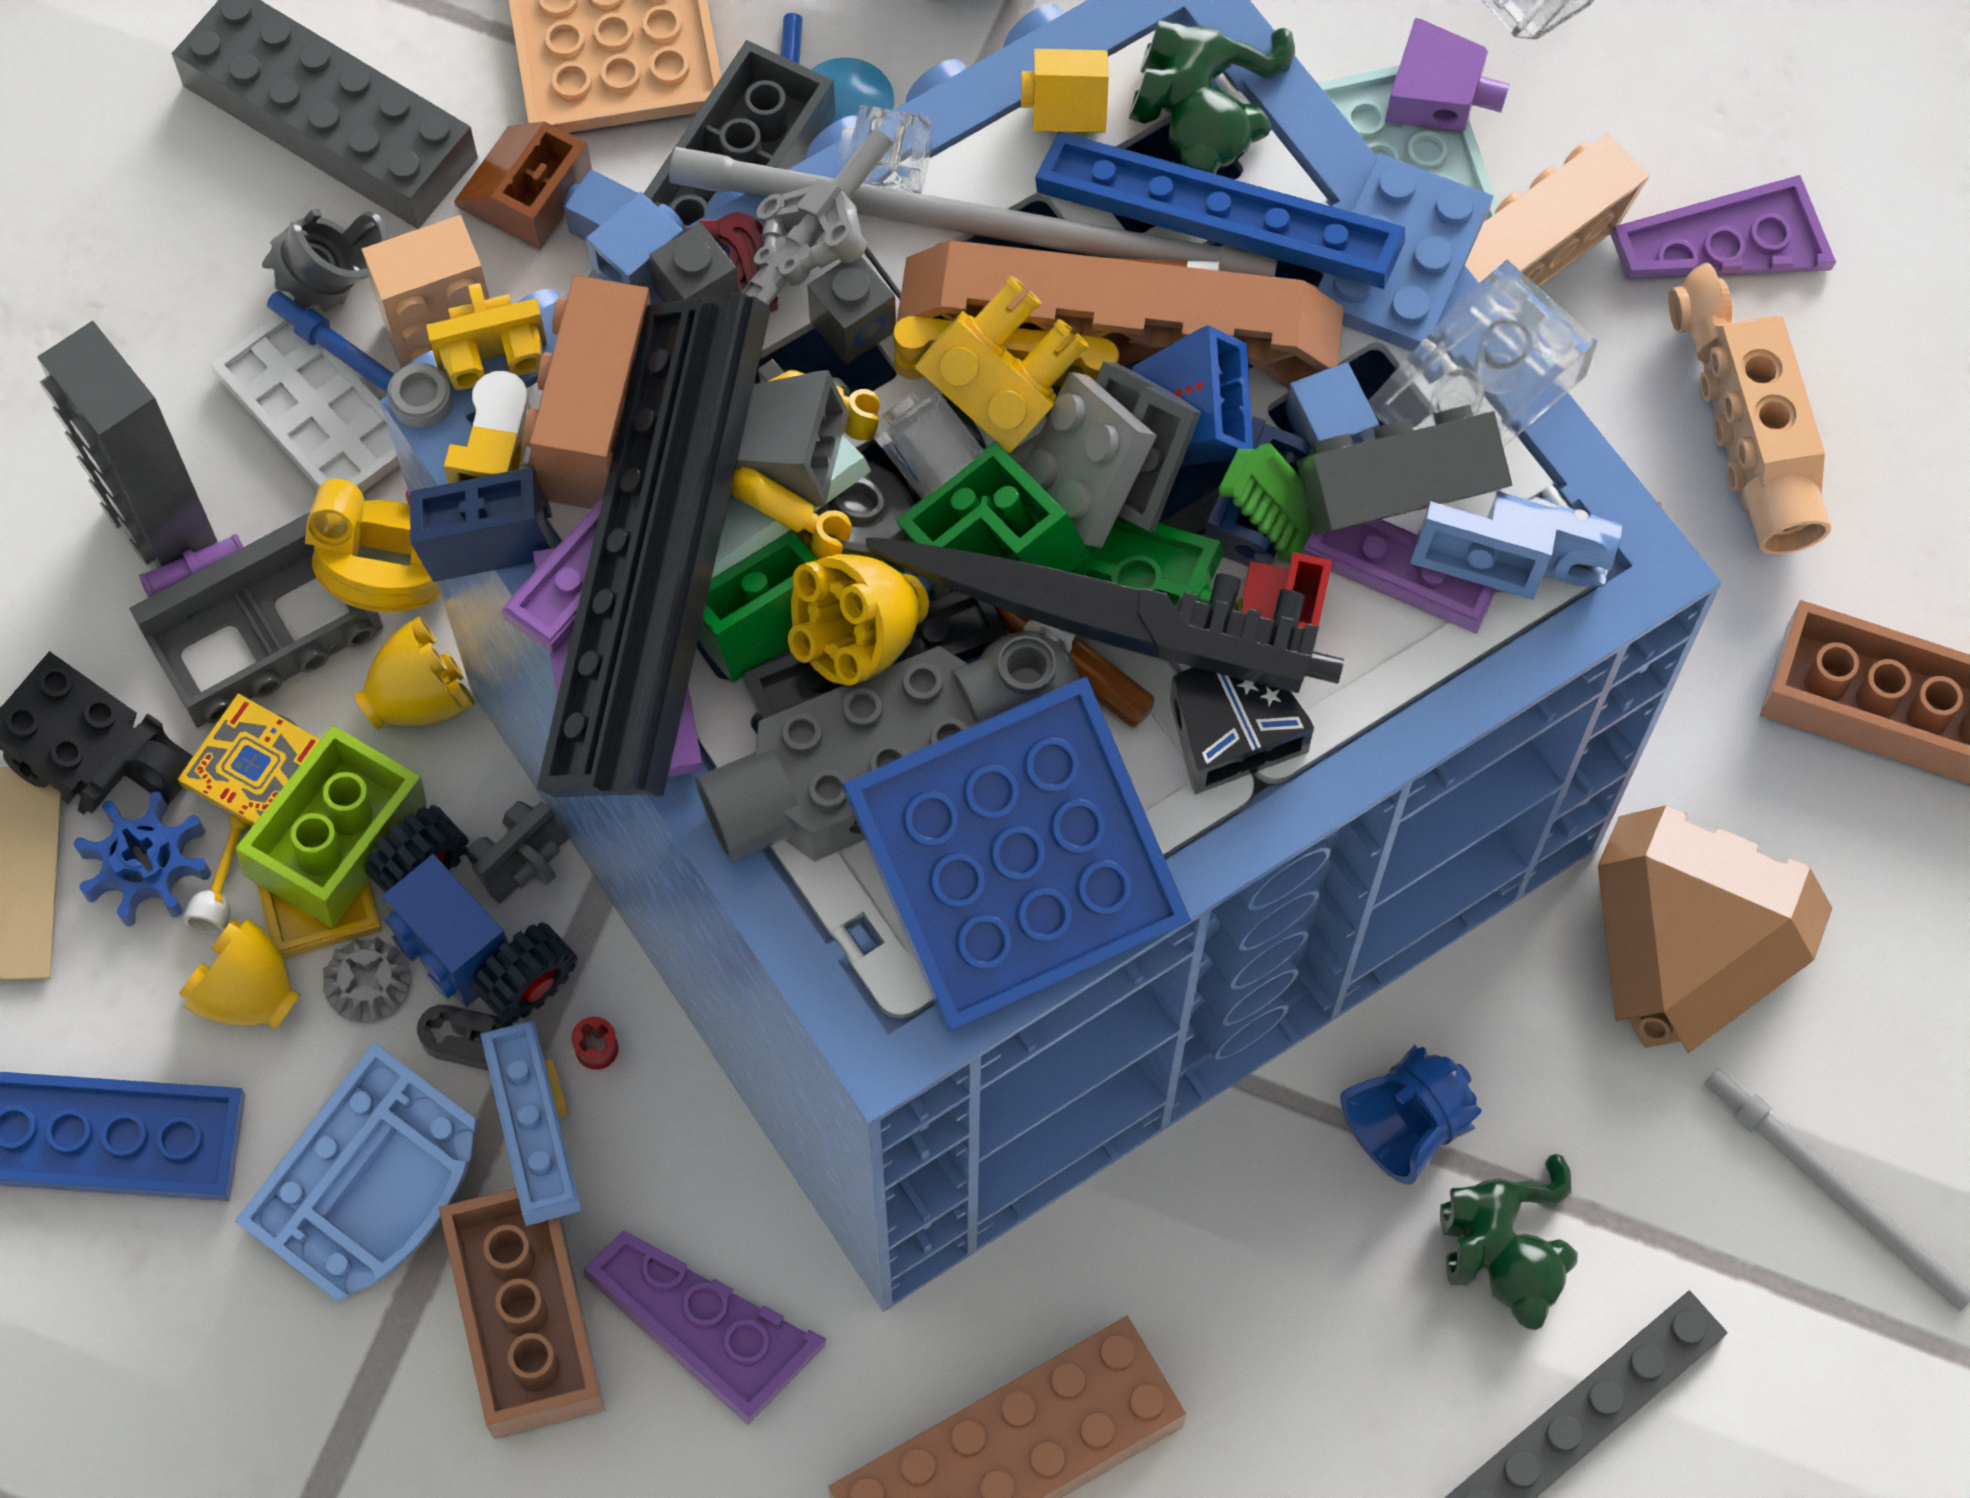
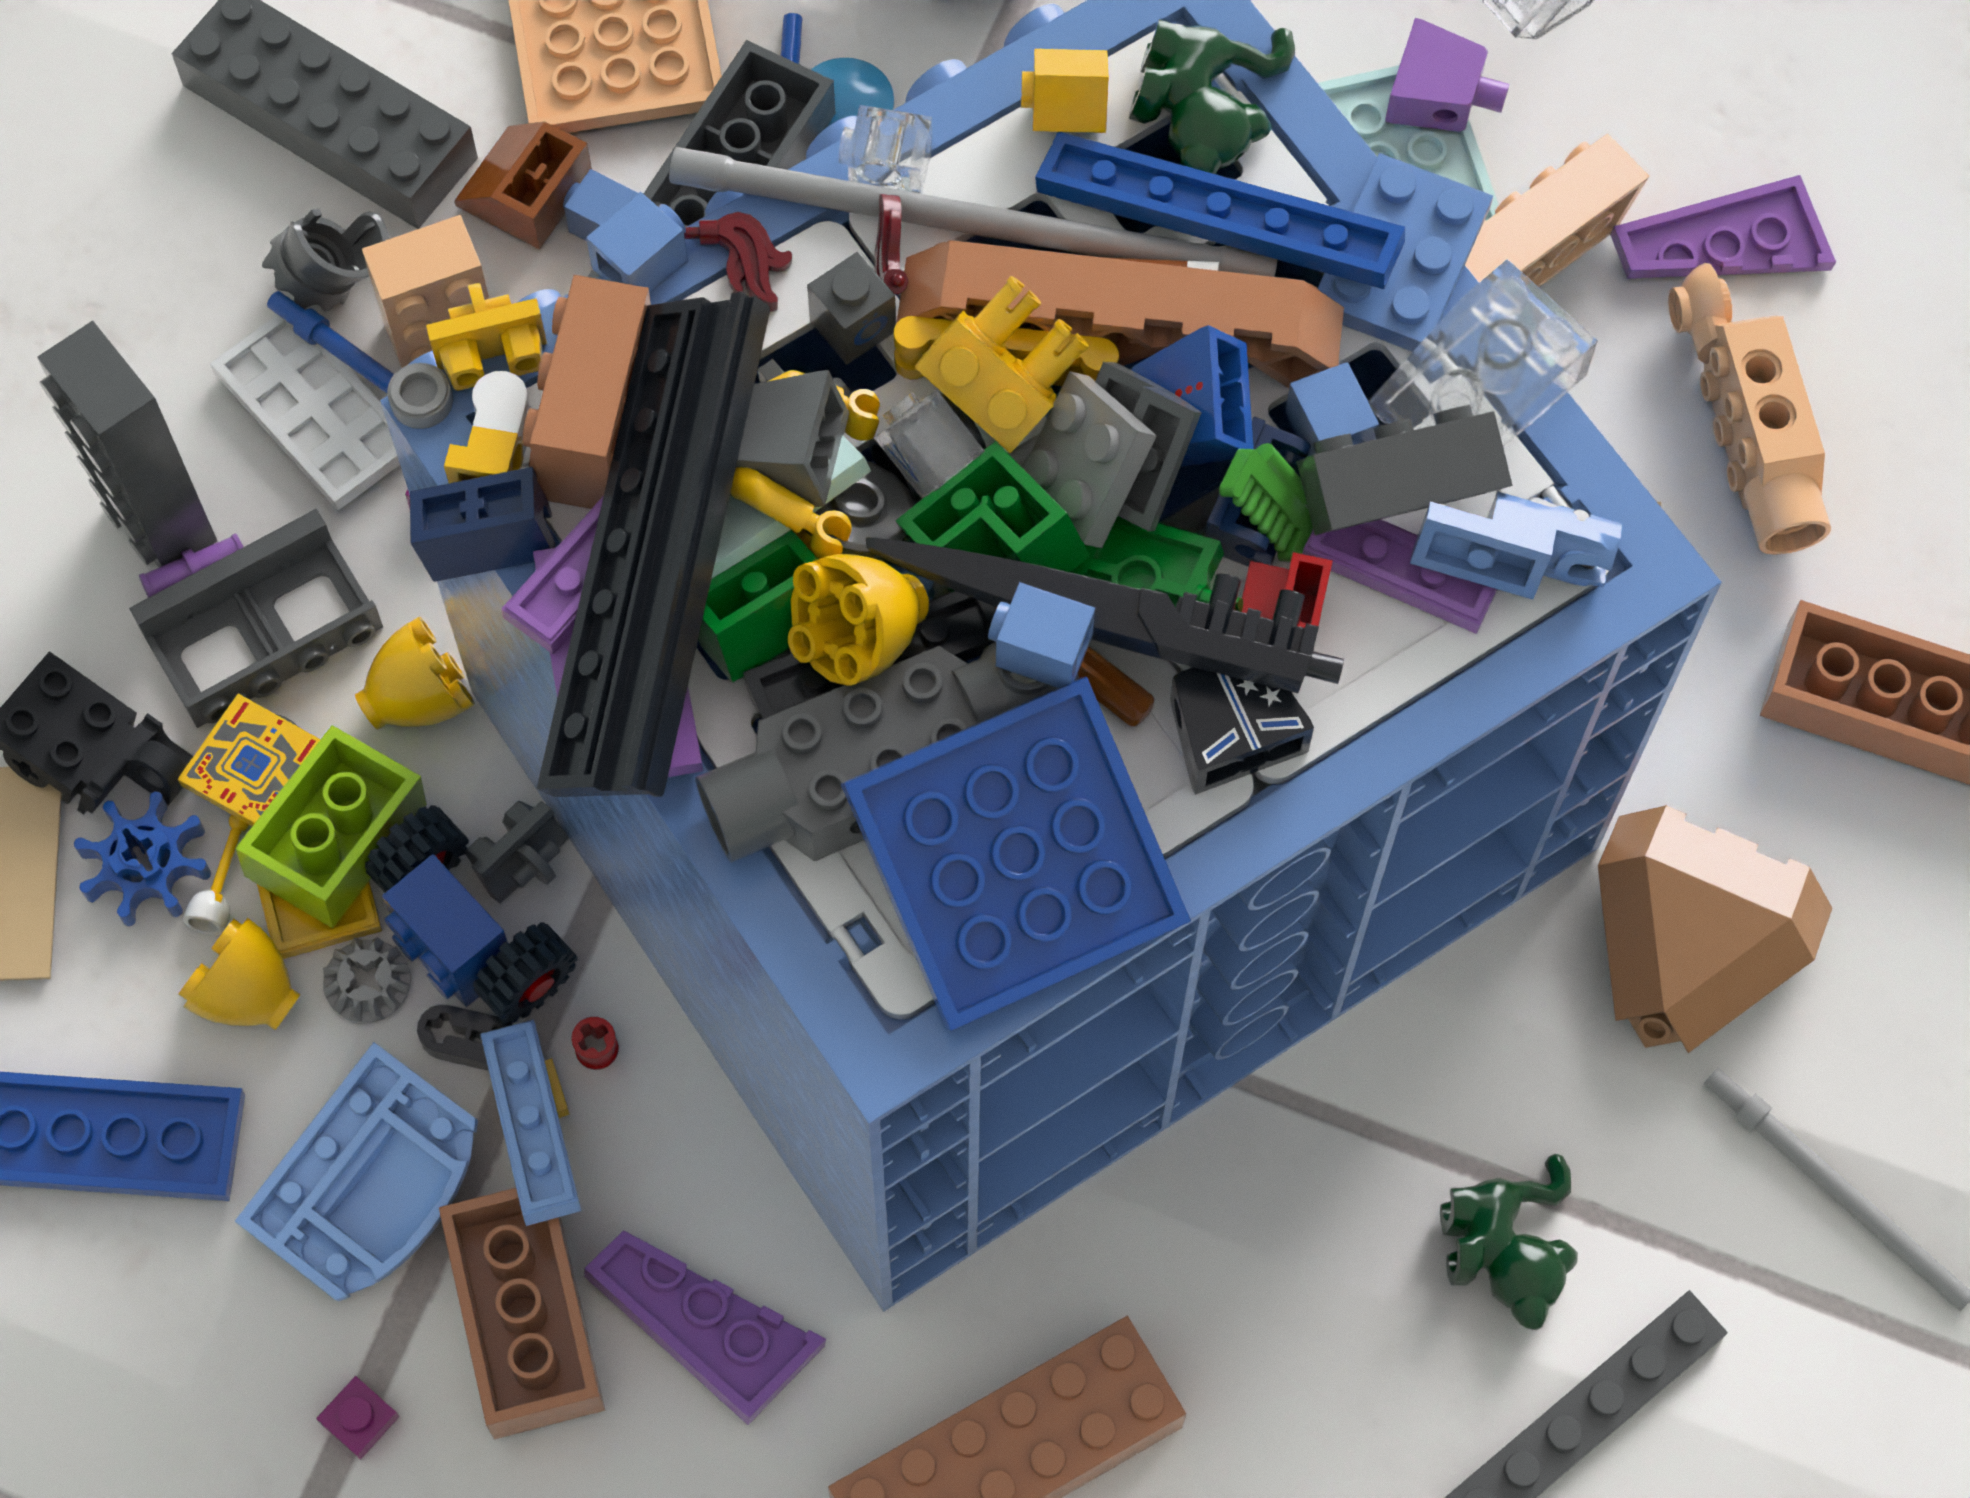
(345, 522): yellow piece -> none
(357, 1417): none -> magenta plate
(693, 268): dark grey brick -> none
(806, 216): light grey bar -> none
(888, 244): none -> dark red piece
(1042, 635): none -> medium blue brick
(1411, 1112): blue hat -> none

